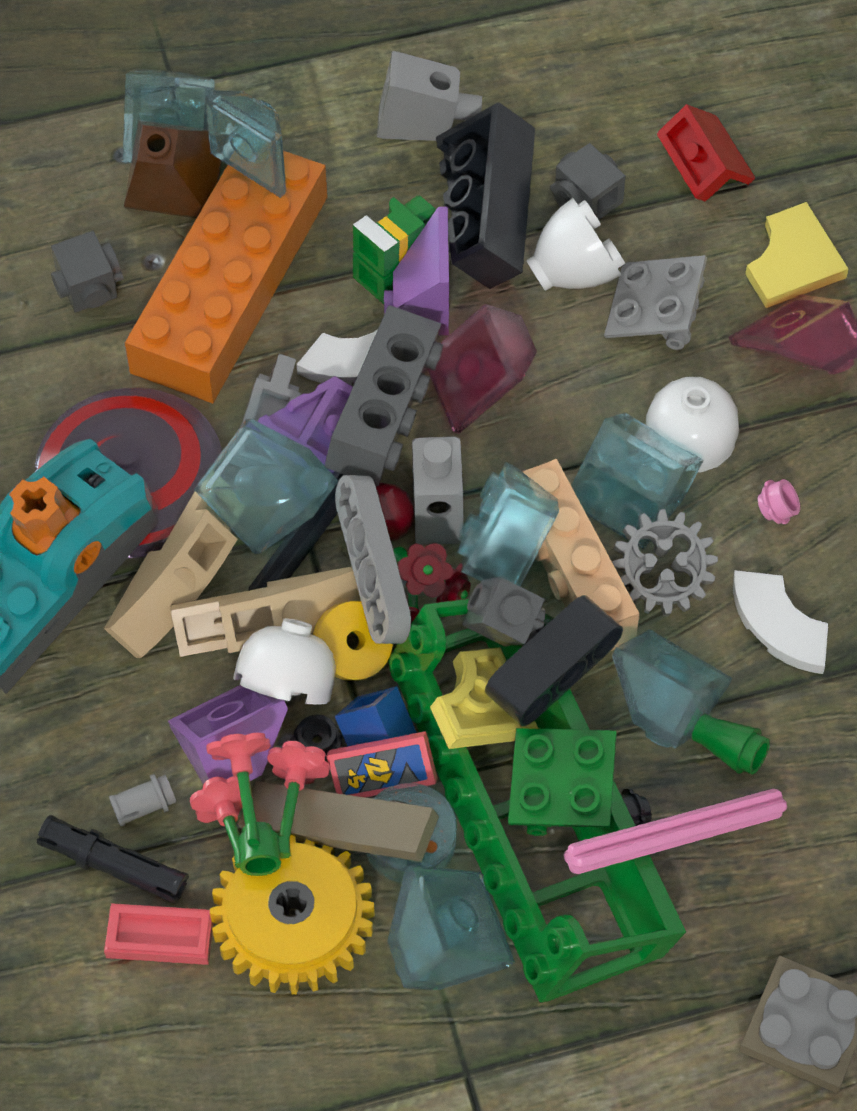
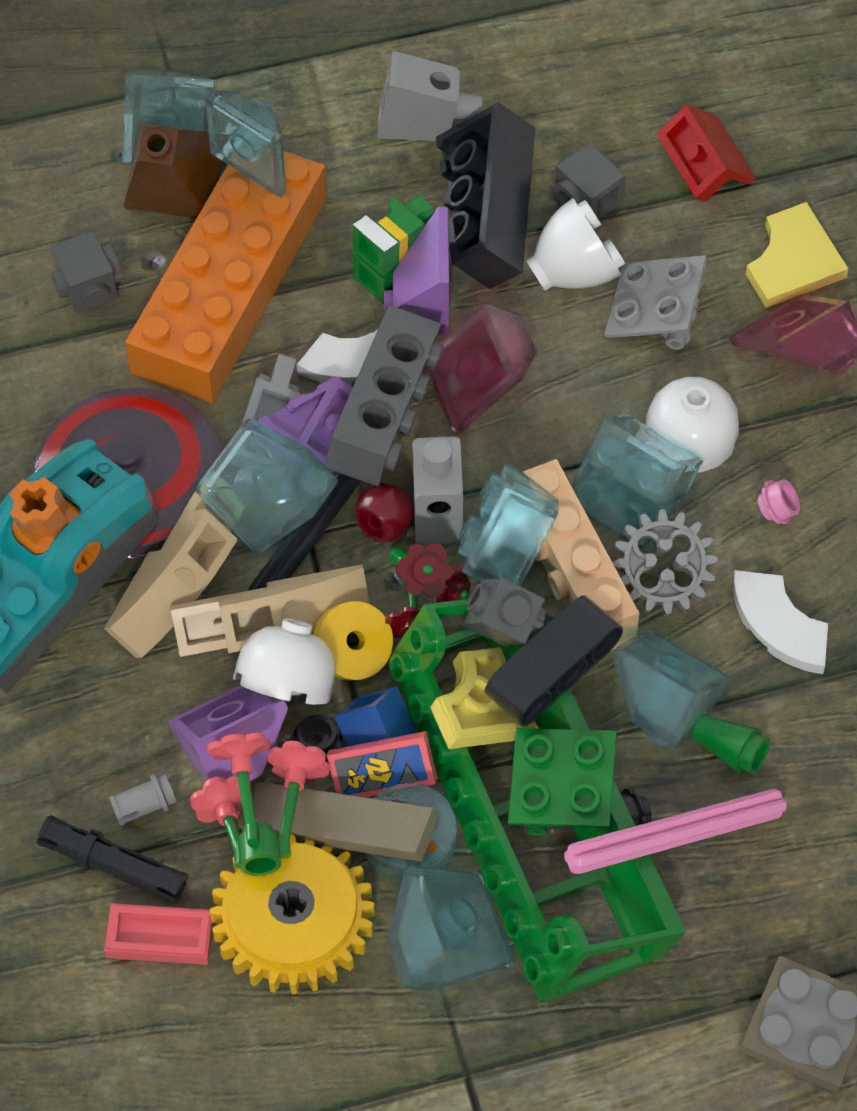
(372, 560): light grey beam -> none

